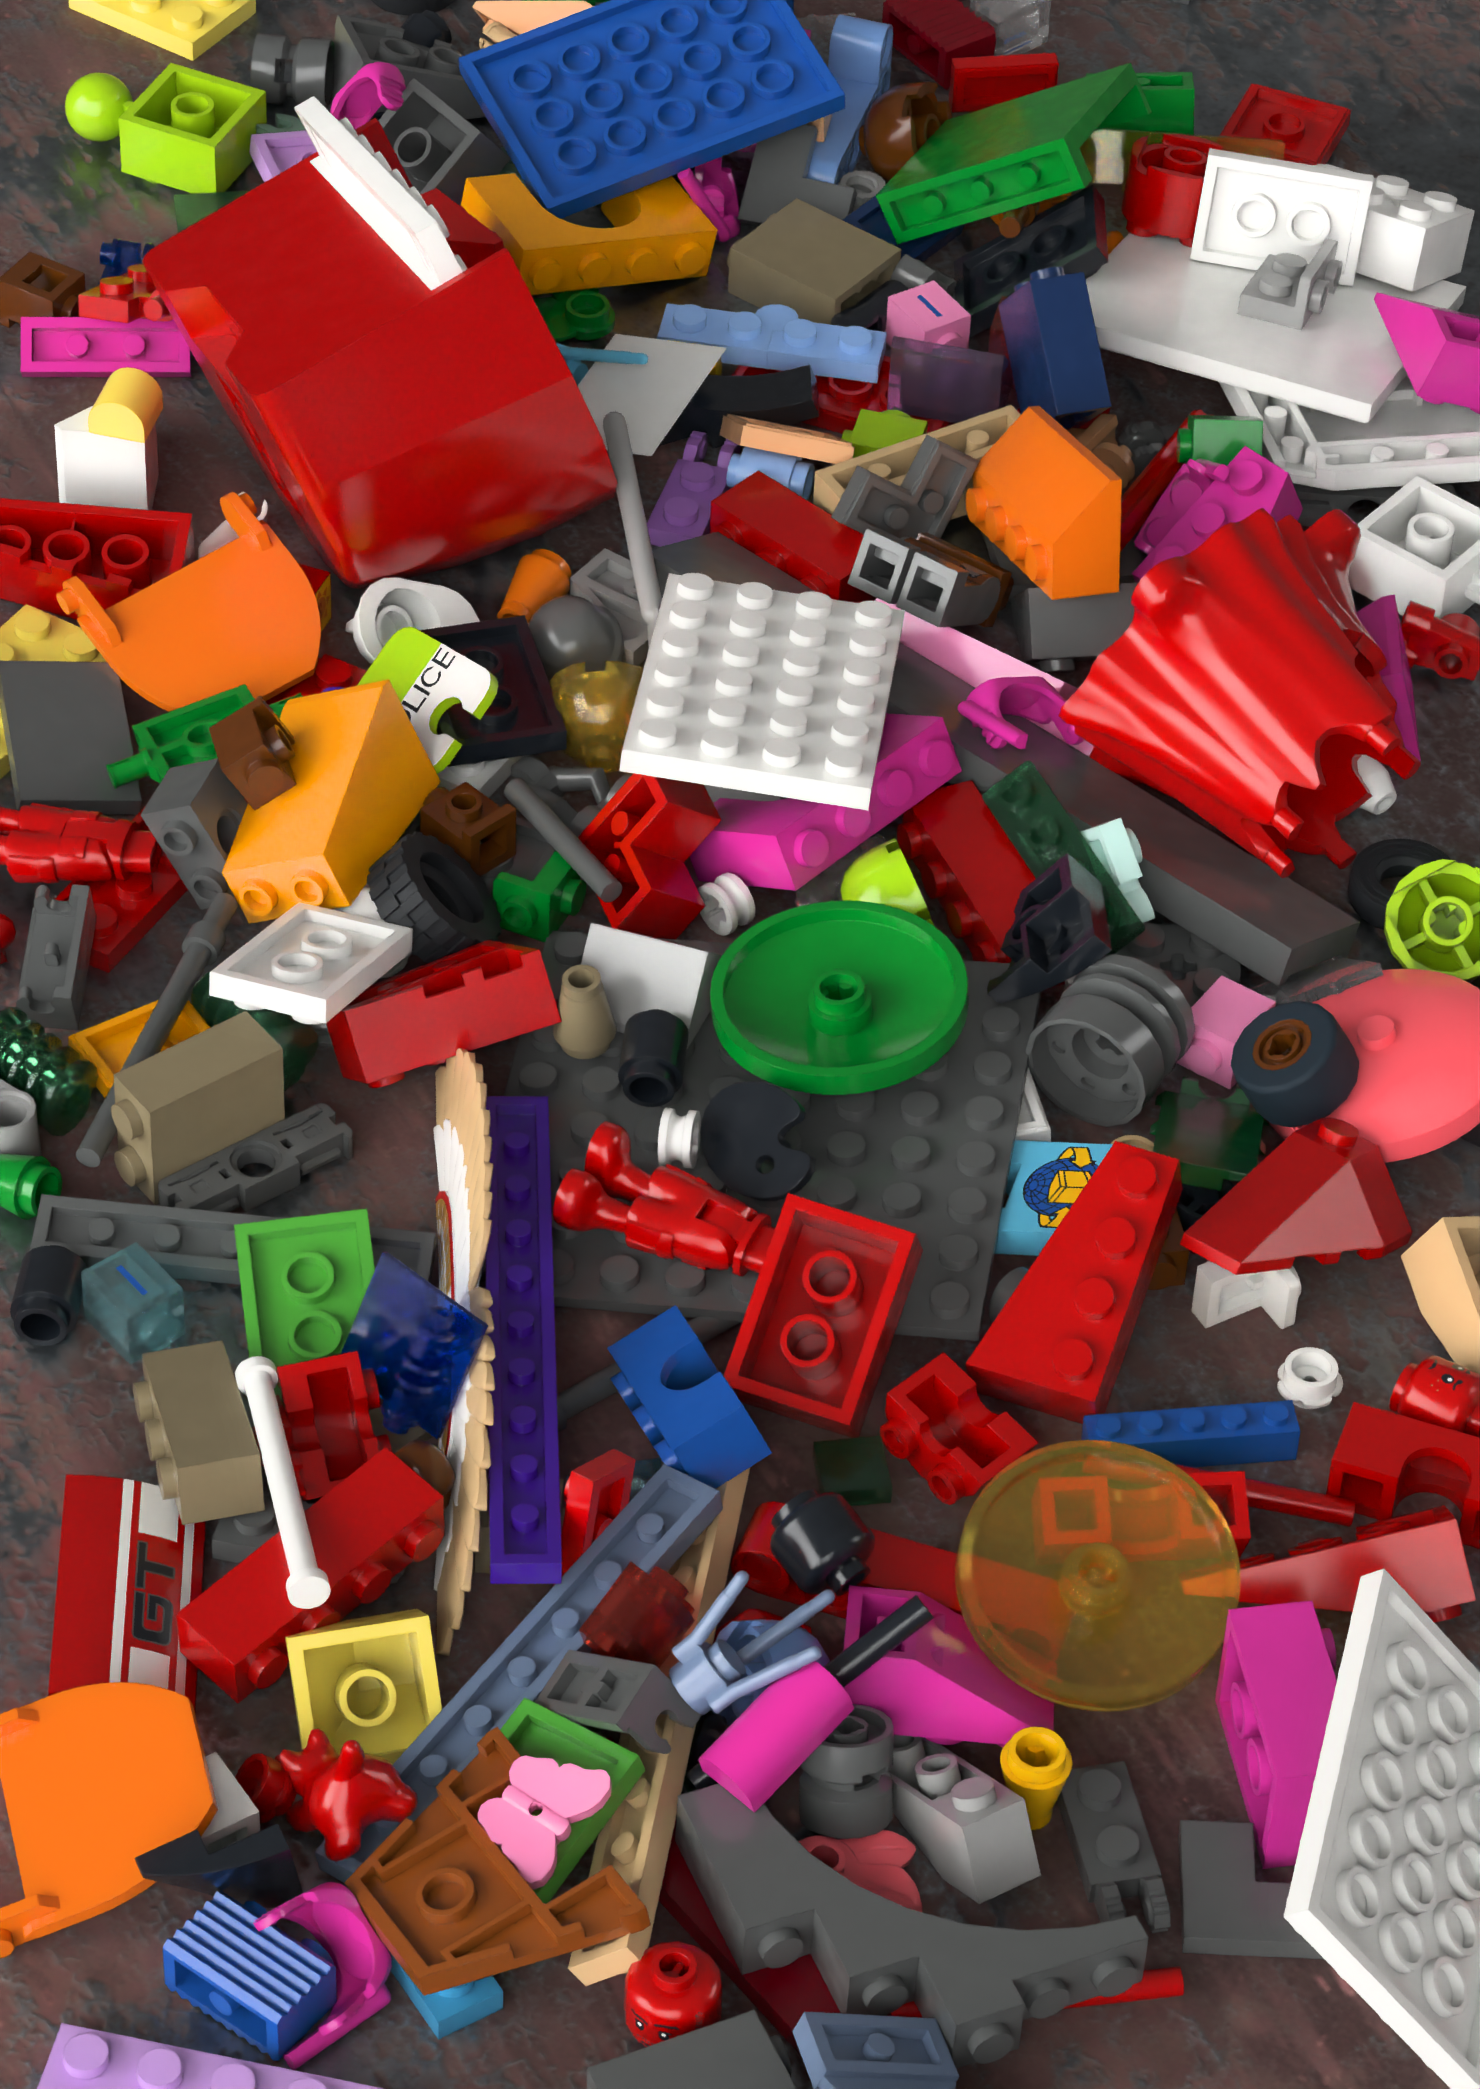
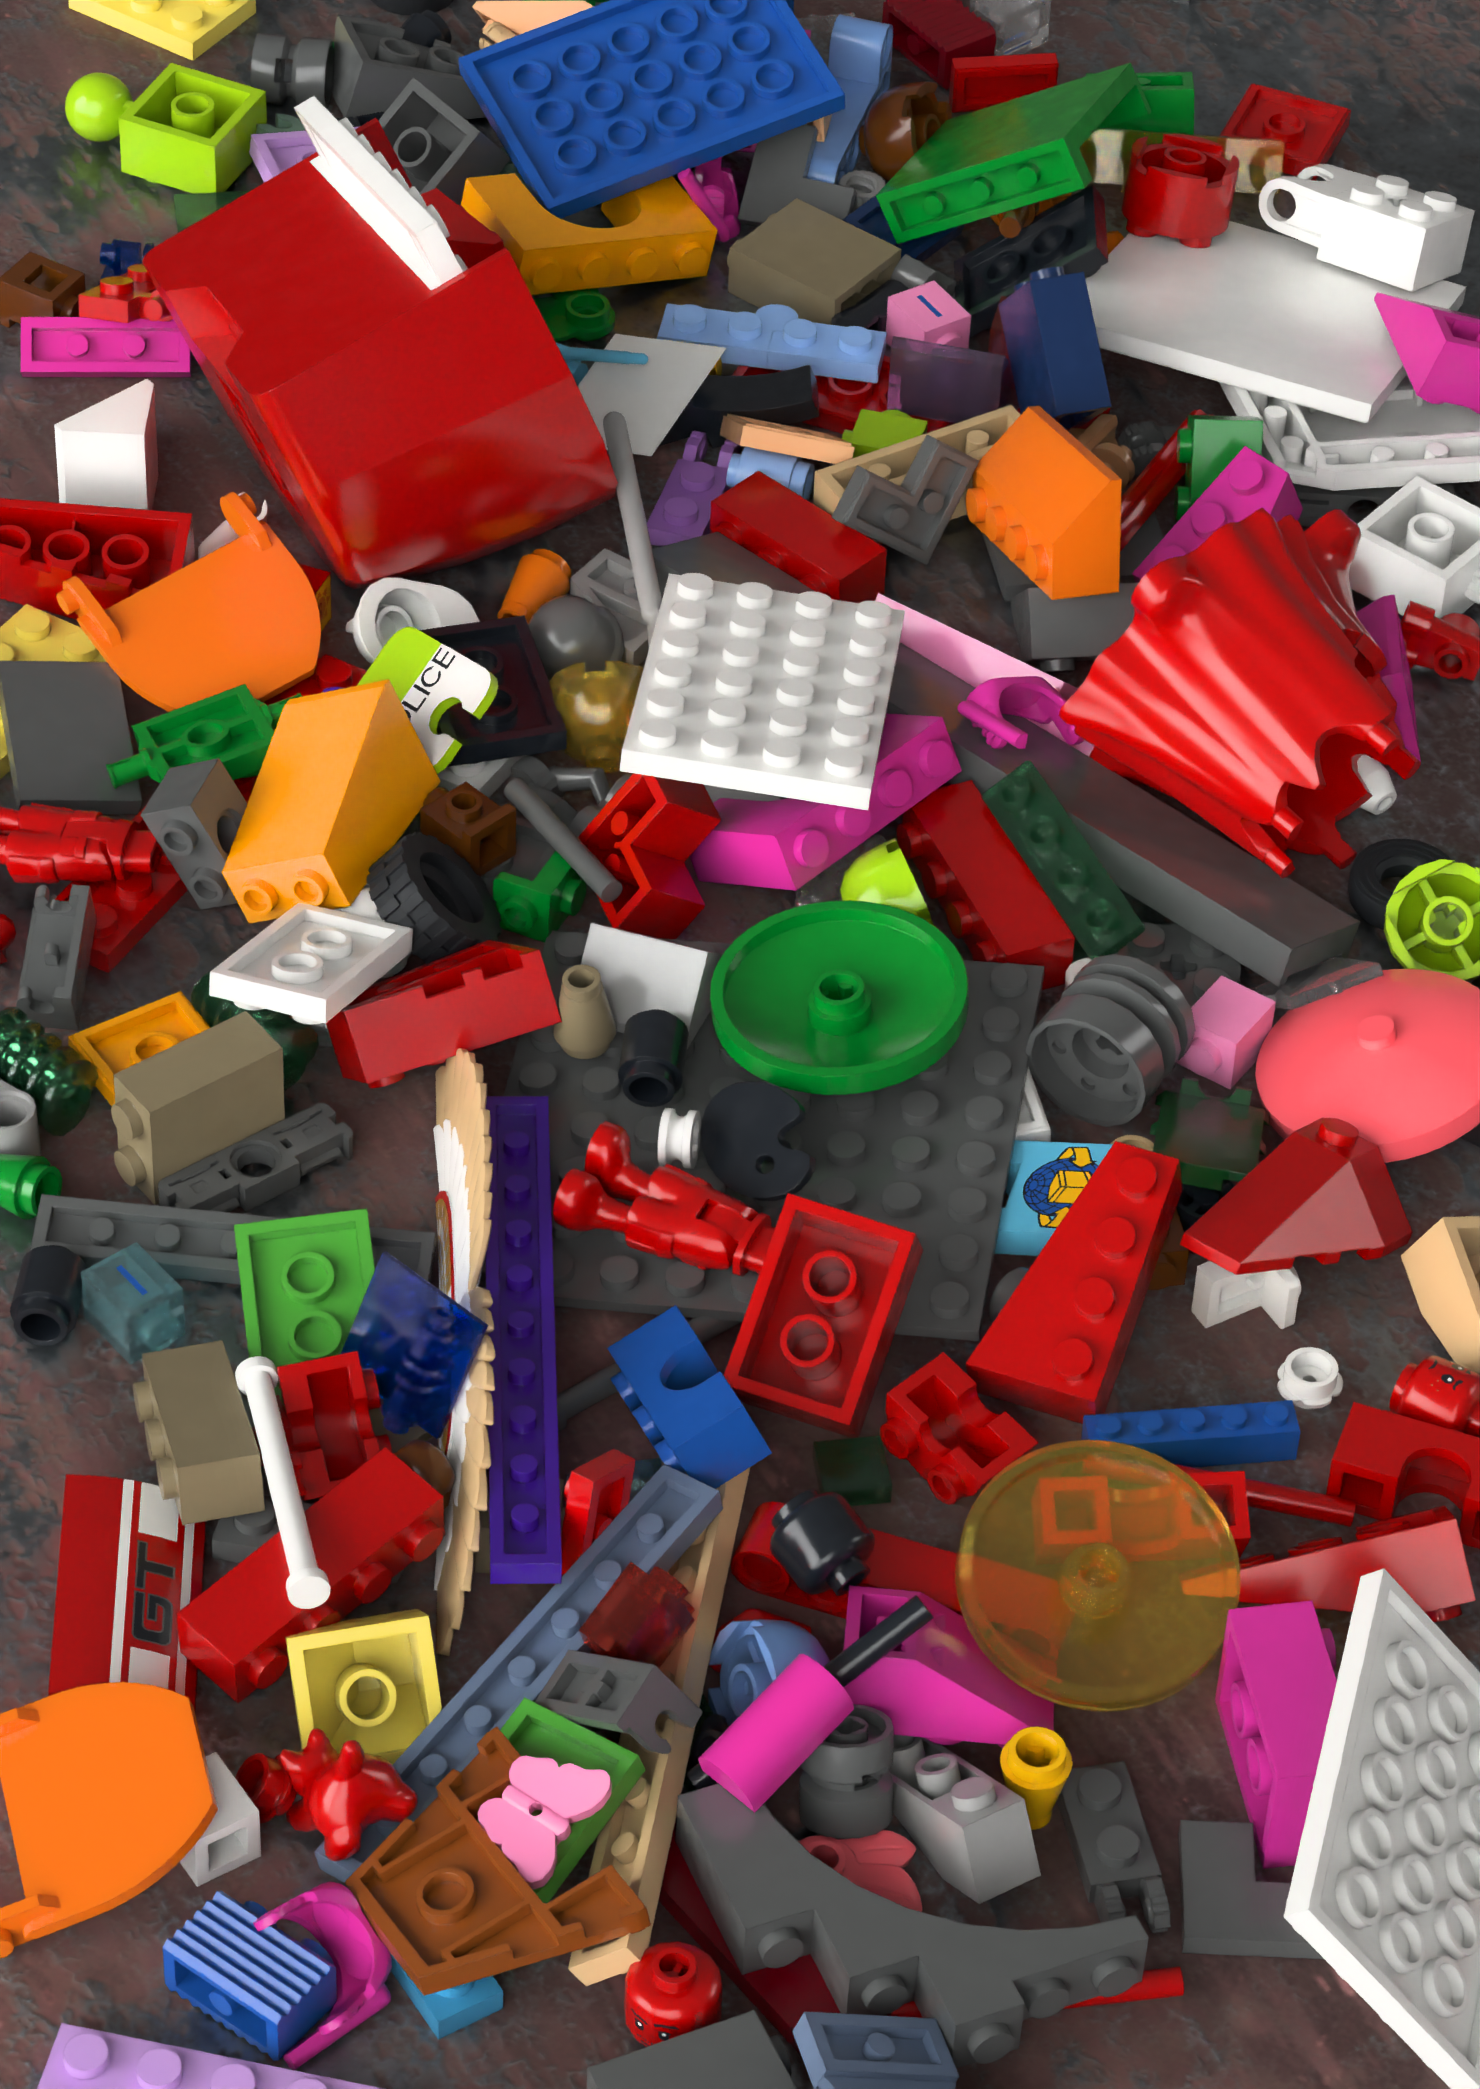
(127, 406): light yellow brick -> none
(200, 949): dark grey bar -> none
(247, 1870): black slope -> none
(255, 752): reddish brown brick -> none
(367, 91): dark pink helmet -> none
(710, 1673): sand blue plant -> none
(727, 904): white bush -> none
(931, 579): dark grey hips -> none
(1055, 931): black slope -> none
(1120, 855): light aqua plate -> none
(1177, 498): dark pink helmet -> none
(1278, 207): white plate -> none
(1290, 289): light grey bracket -> none
(1295, 1064): black wheel -> none

